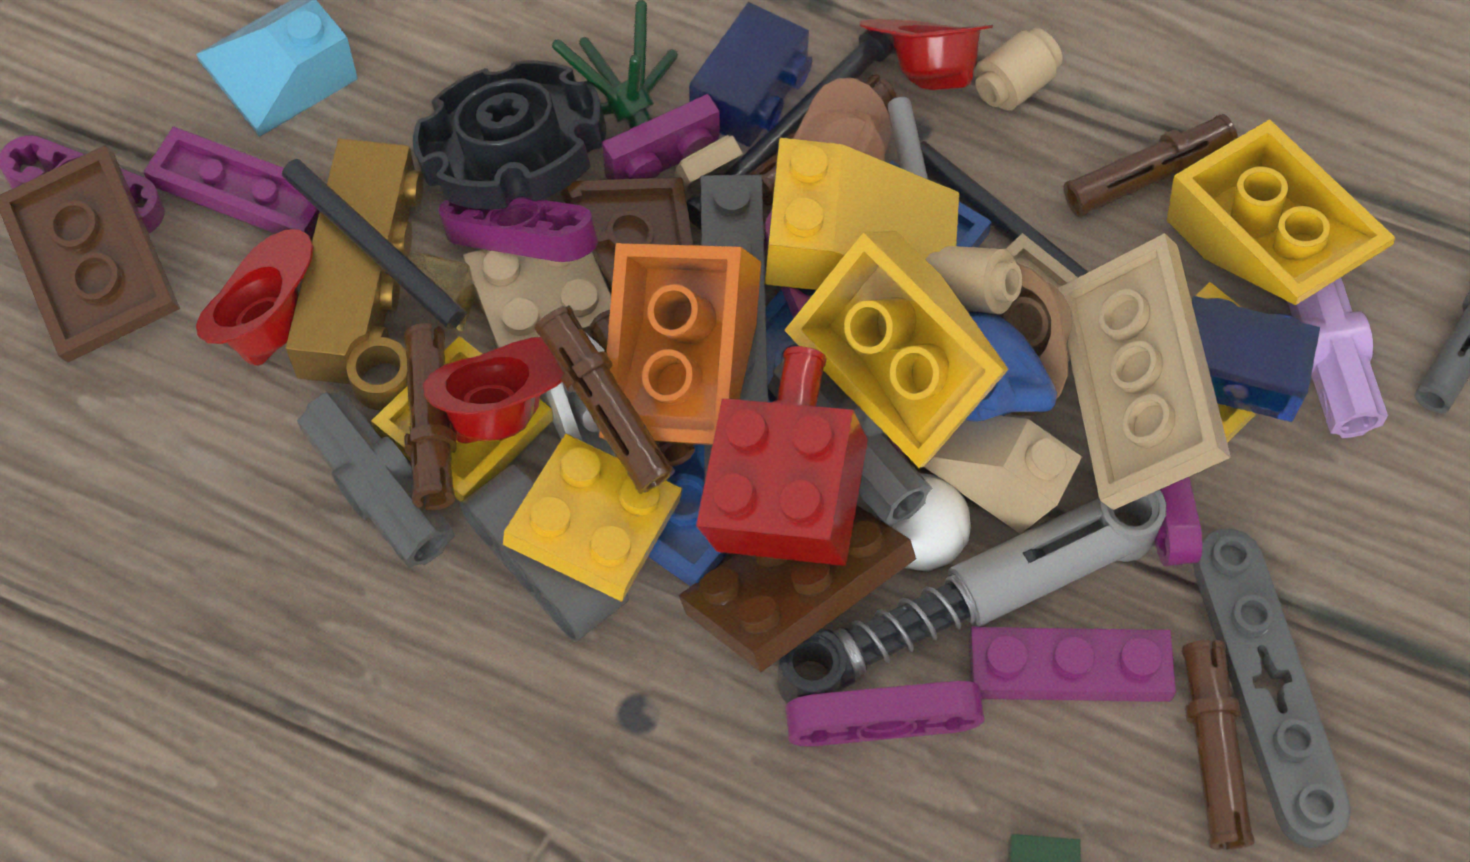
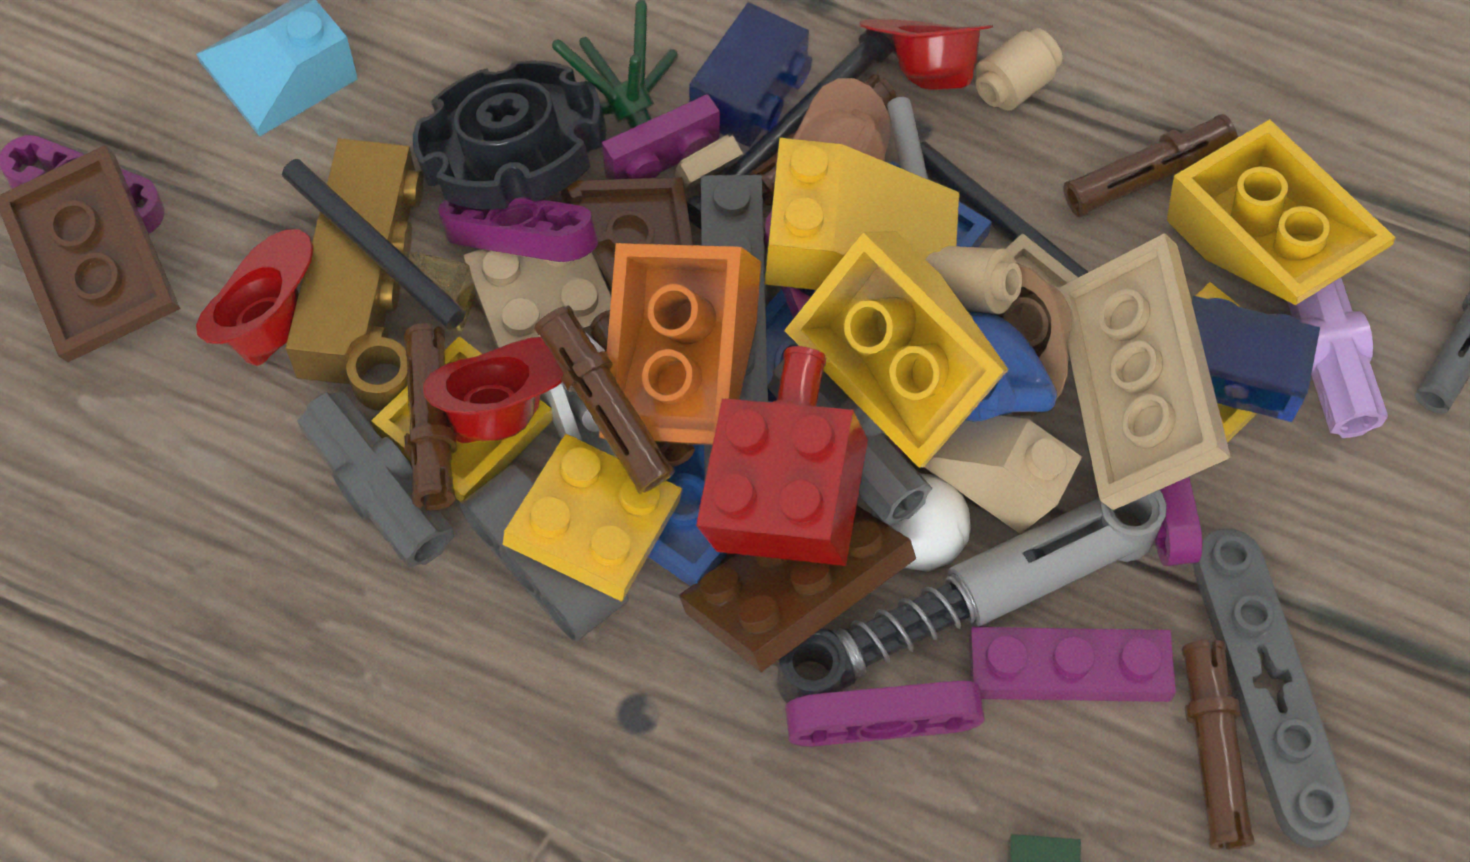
(229, 183): magenta plate -> none

